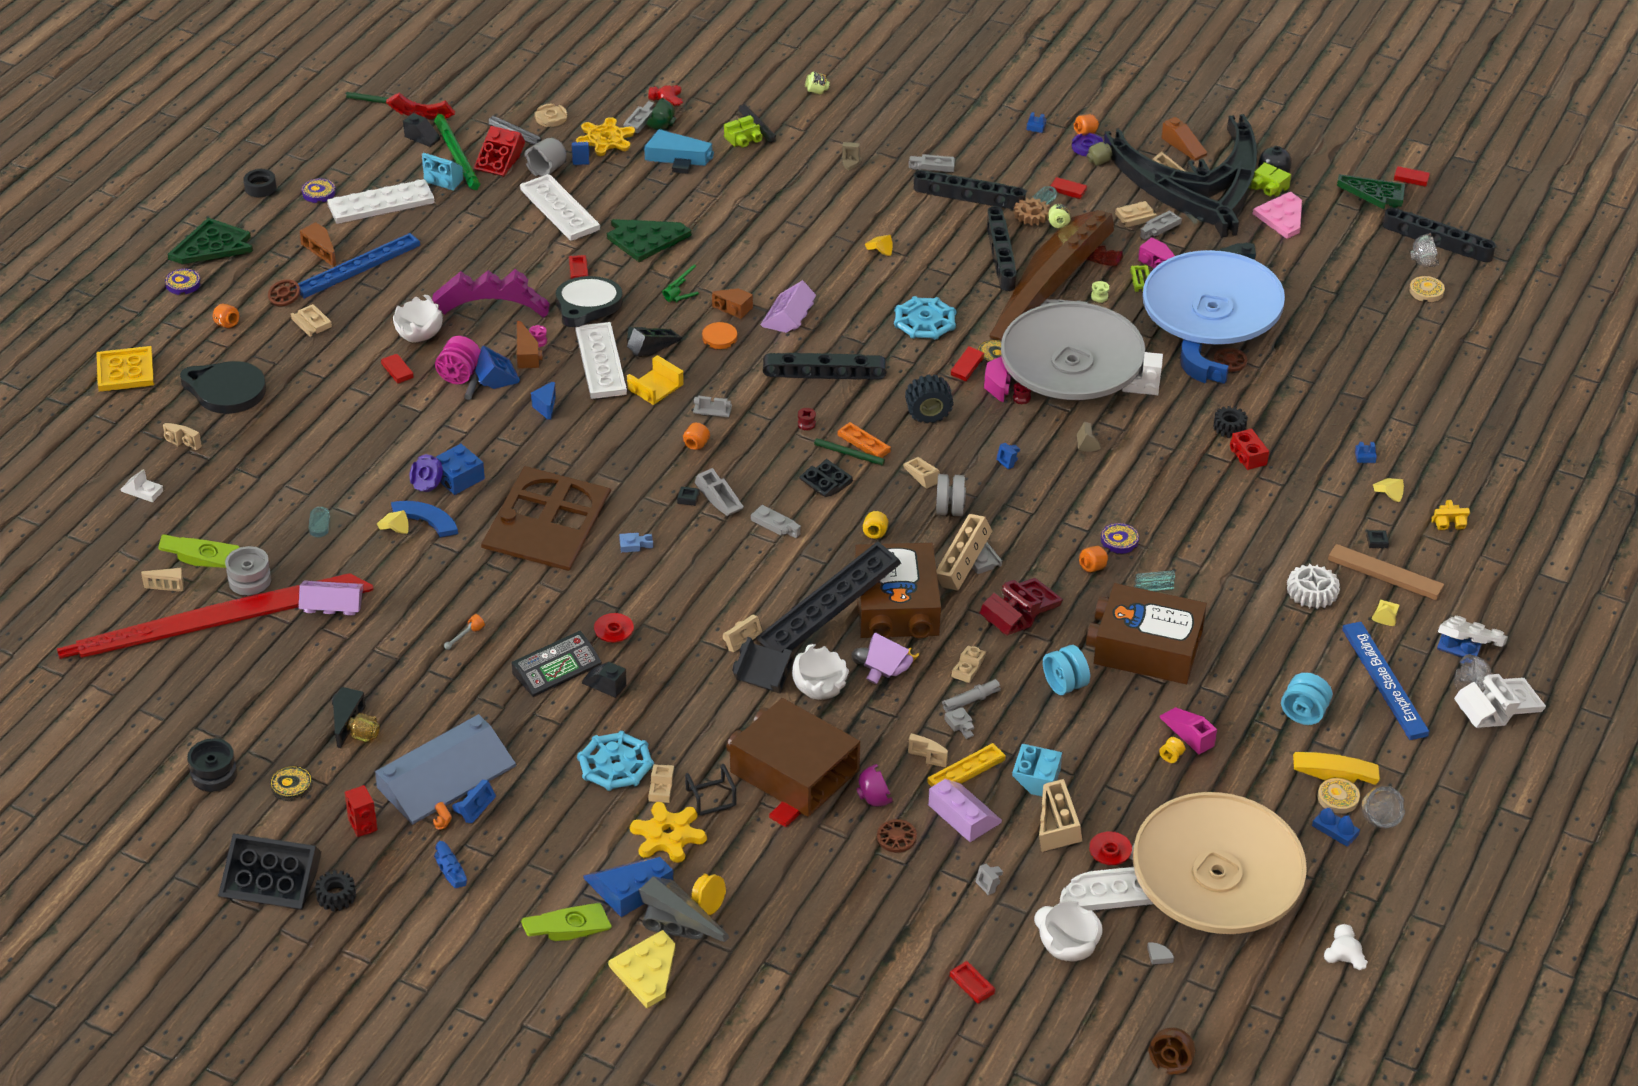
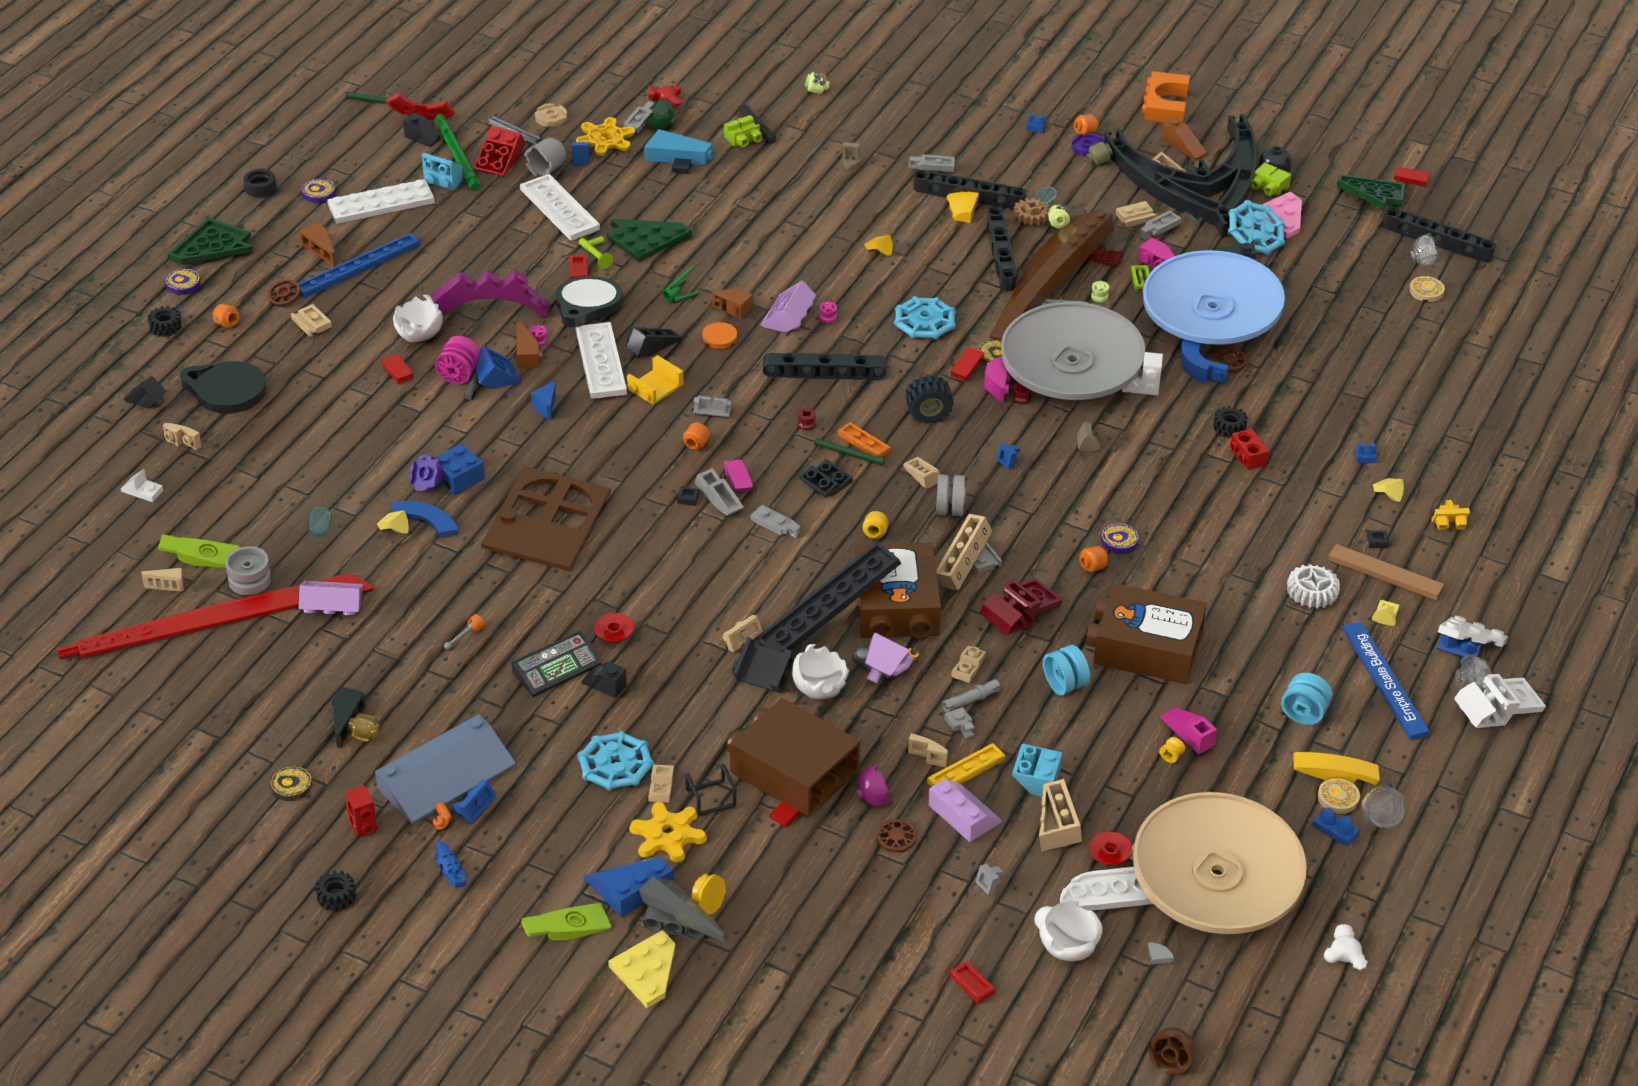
(125, 368): yellow plate -> none
(146, 393): none -> black slope
(164, 321): none -> black tyre
(212, 764): black wheel -> none
(269, 871): black slope -> none
(604, 260): none -> lime piece
(632, 542): medium blue plate -> none
(738, 475): none -> dark pink slope
(828, 312): none -> dark pink wheel
(963, 205): none -> yellow slope
(1069, 187): red tile -> none
(1154, 580): clear light blue tile -> none
(1161, 85): none -> orange arch
(1246, 231): none -> medium azure plate

